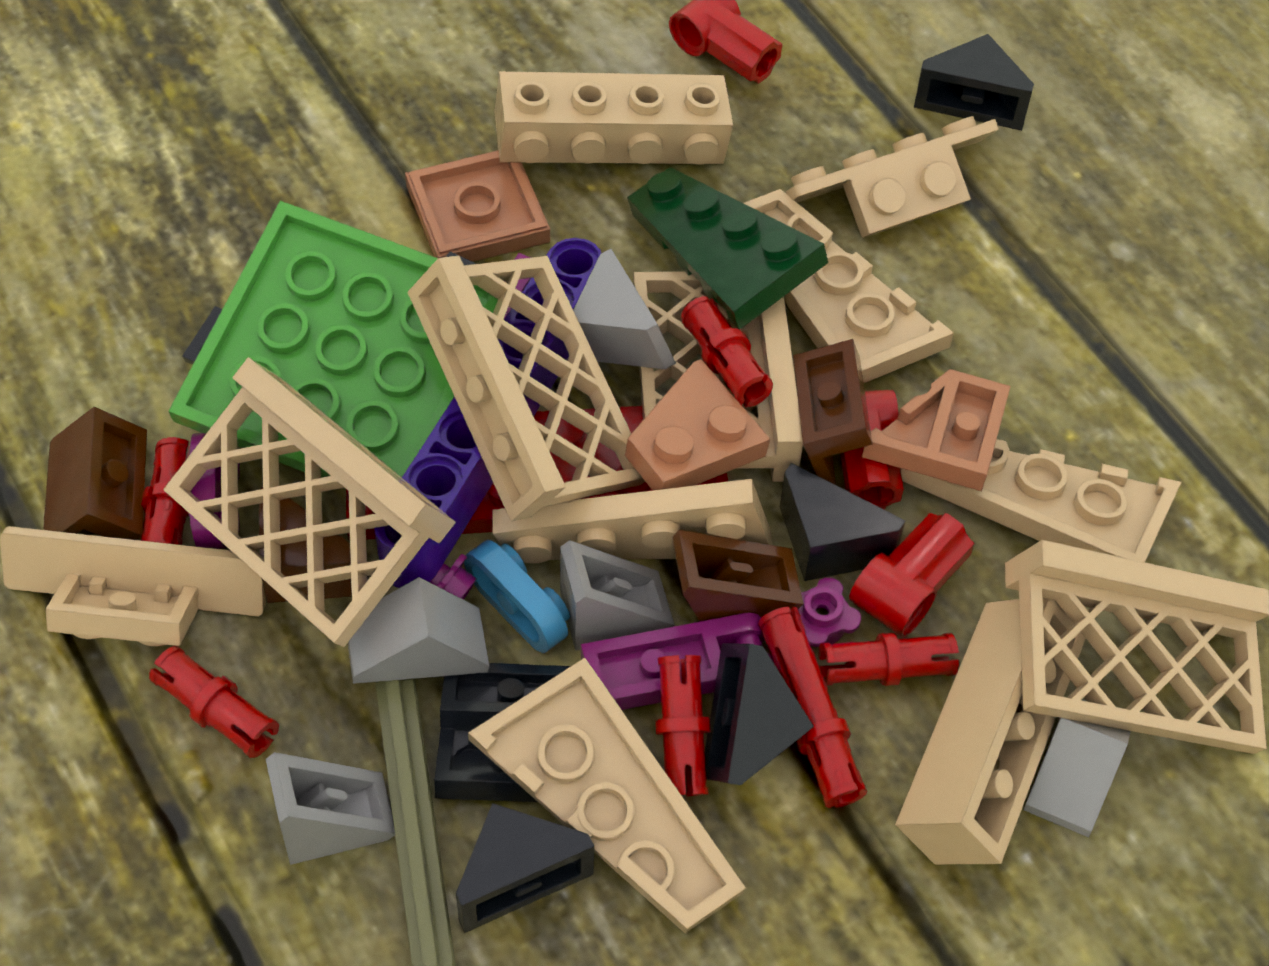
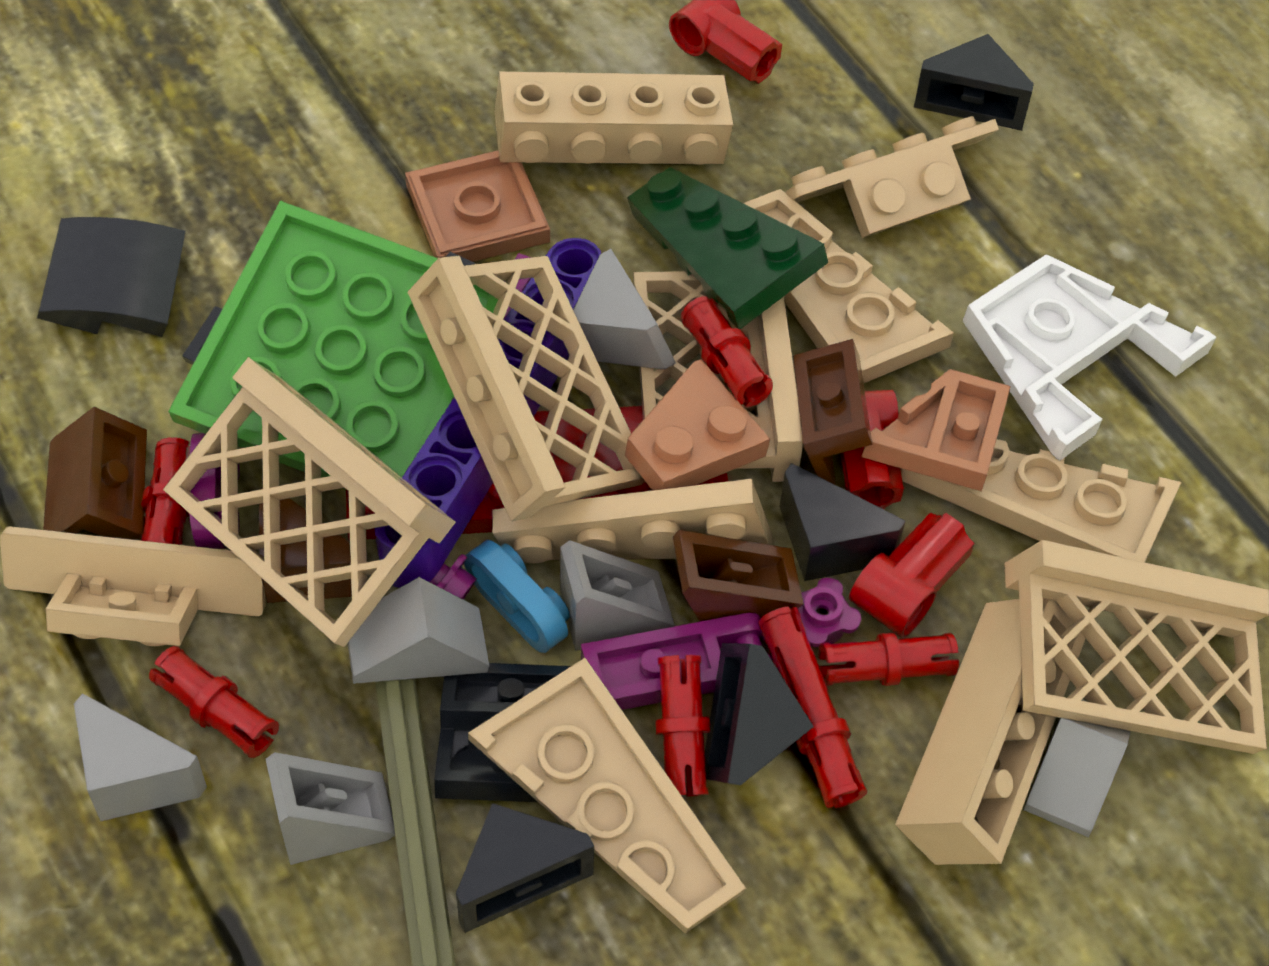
(112, 274): none -> black slope
(130, 765): none -> light grey slope
(1057, 323): none -> white wing

